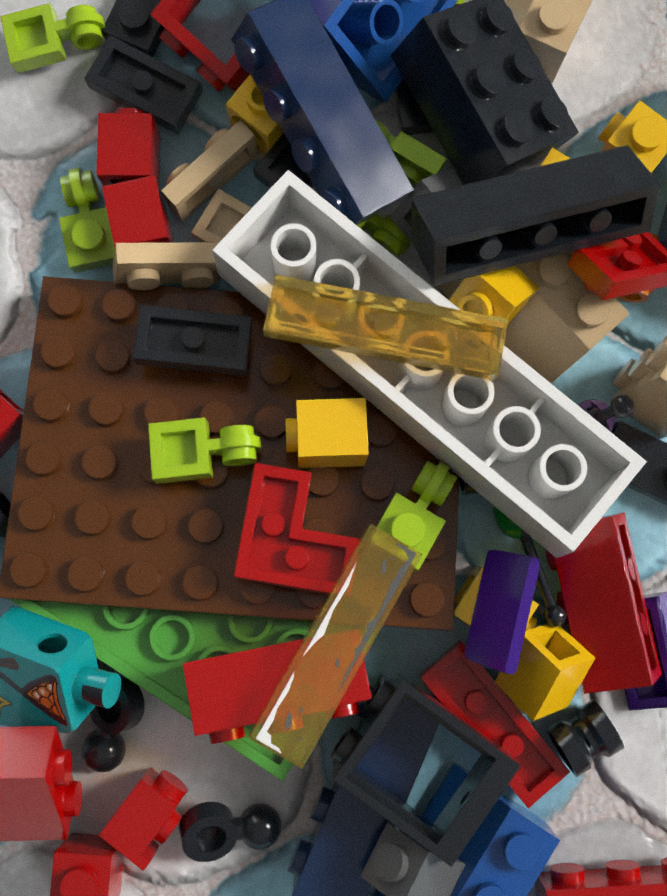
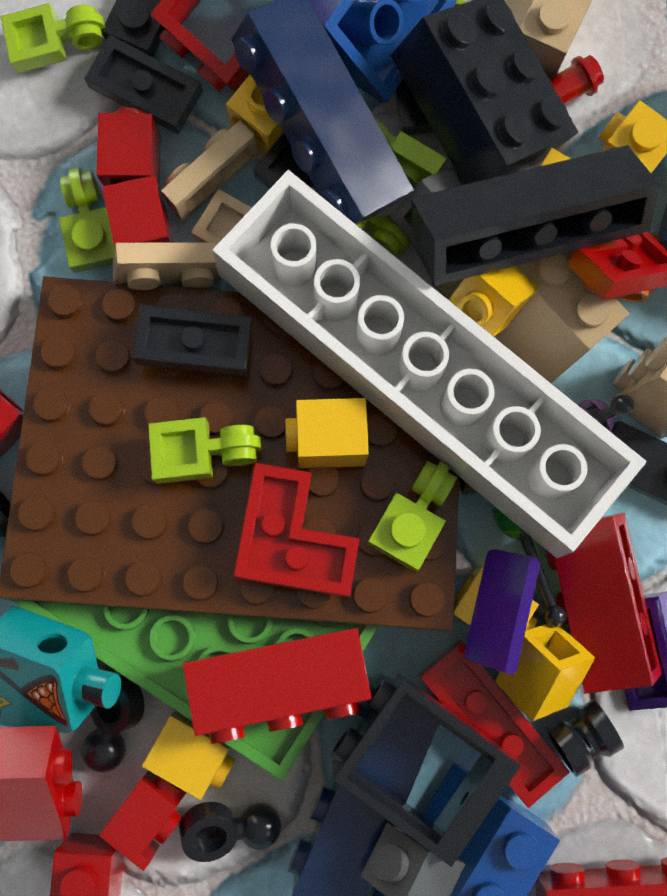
(188, 759): none -> yellow brick
(335, 646): clear yellow tile -> none
(386, 327): clear yellow tile -> none
(578, 79): none -> red pin

